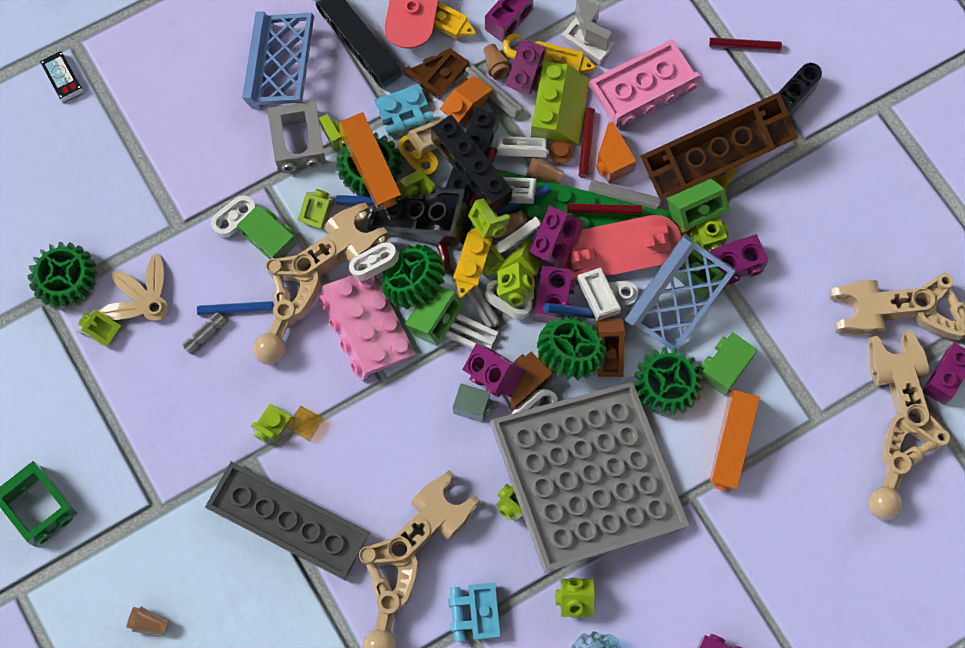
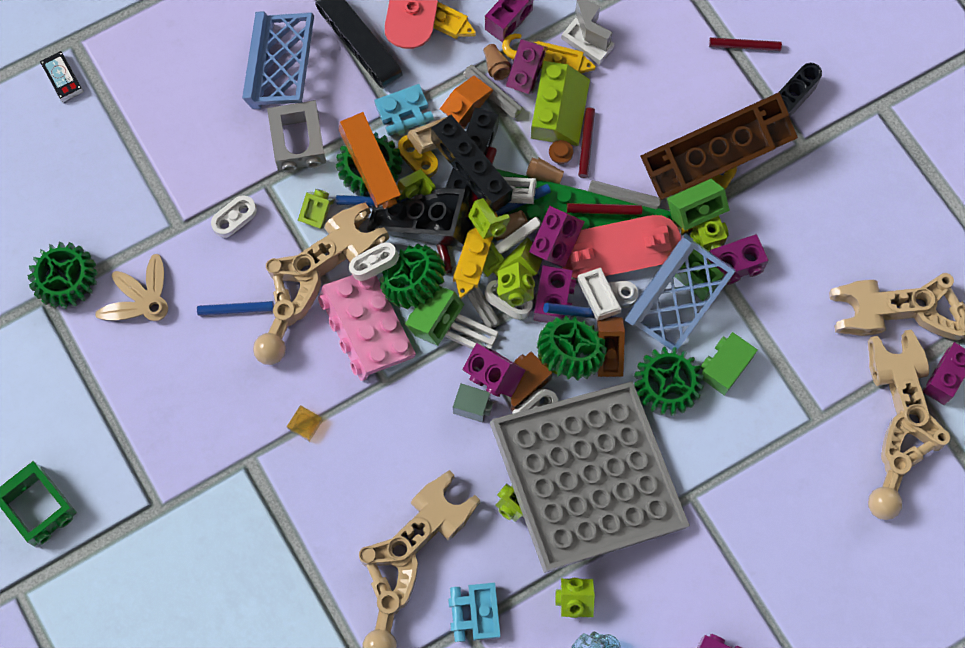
(98, 327): lime bracket -> none
(147, 622): medium nougat cone -> none
(204, 333): light grey axle -> none
(266, 233): bright green brick -> none
(271, 424): lime bracket -> none
(287, 520): dark grey plate -> none
(331, 131): lime bracket -> none
(438, 72): reddish brown wing -> none
(522, 146): white tile -> none
(614, 155): orange slope -> none
(644, 83): bright pink bracket -> none
(733, 439): orange slope -> none

